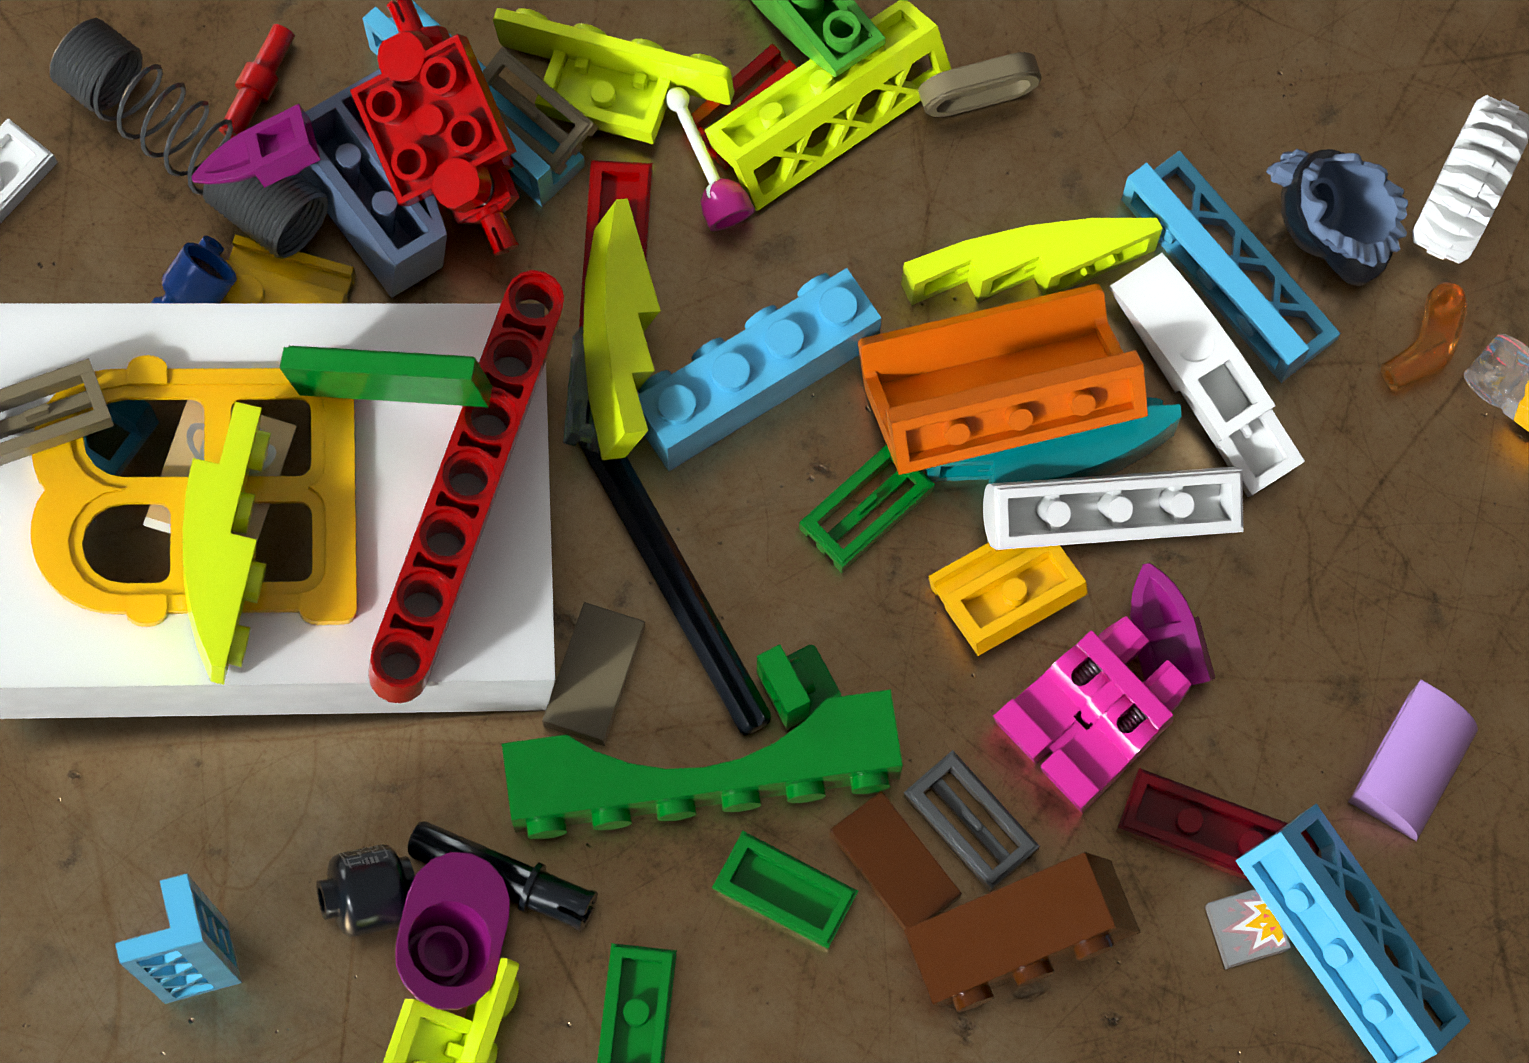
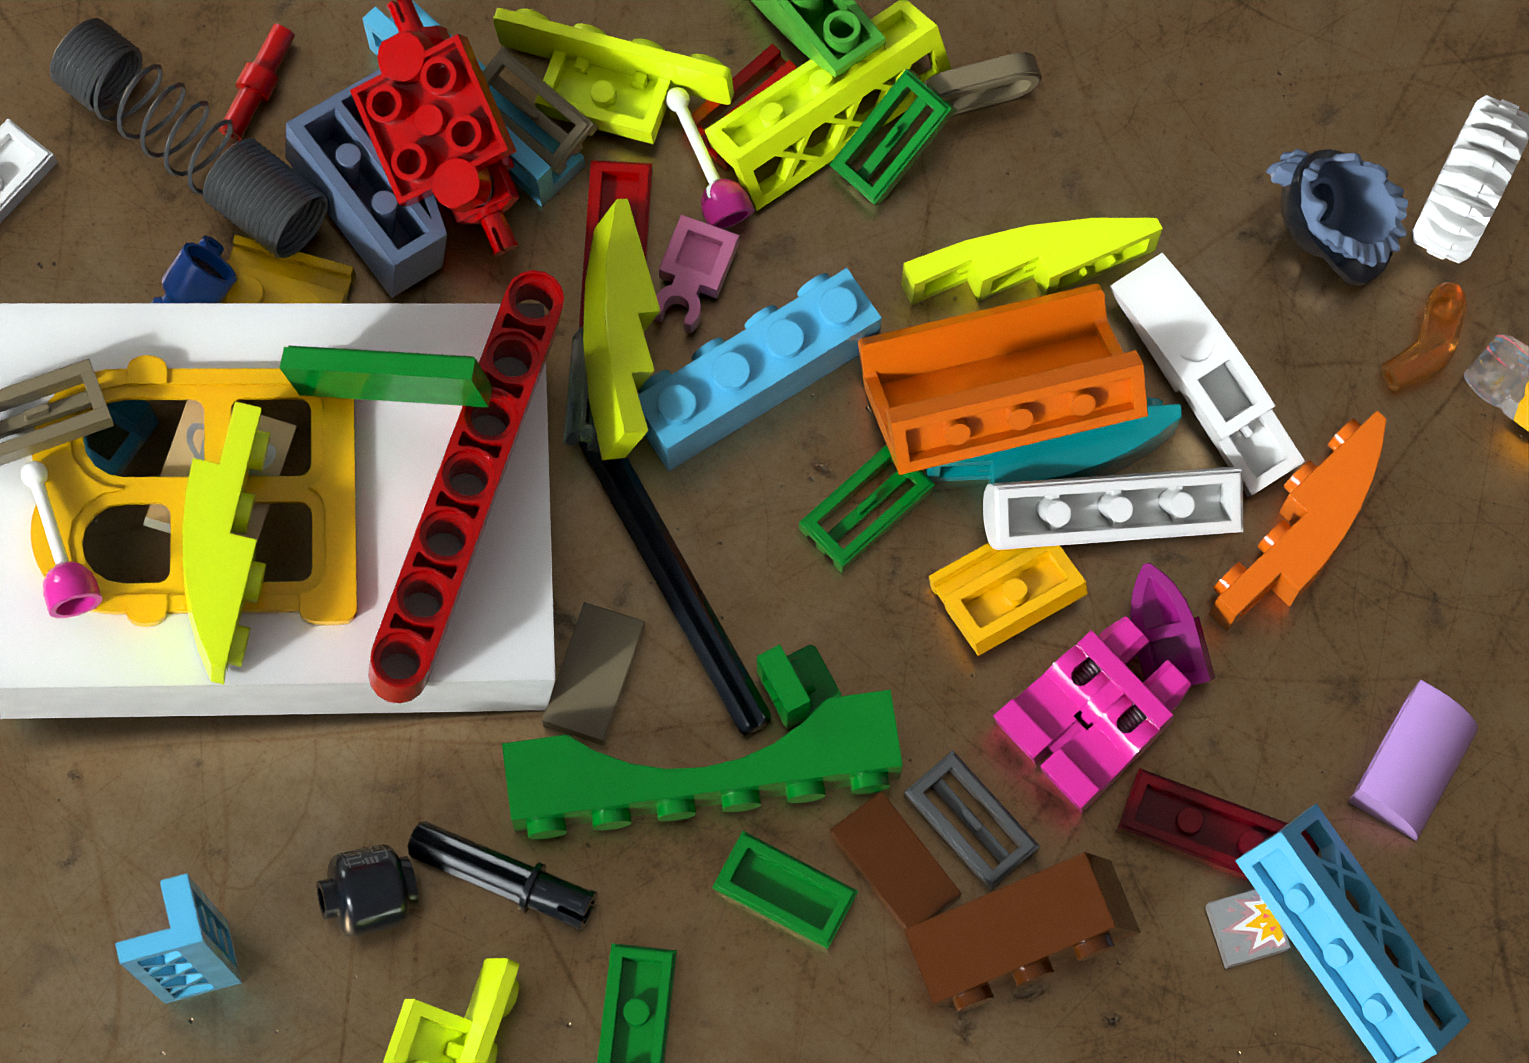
(68, 586): none -> dark pink hinge
(264, 151): magenta plate -> none
(452, 931): magenta piece -> none
(695, 264): none -> bright pink plate
(910, 153): none -> green tile
(1220, 274): medium azure fence -> none
(1321, 510): none -> orange slope

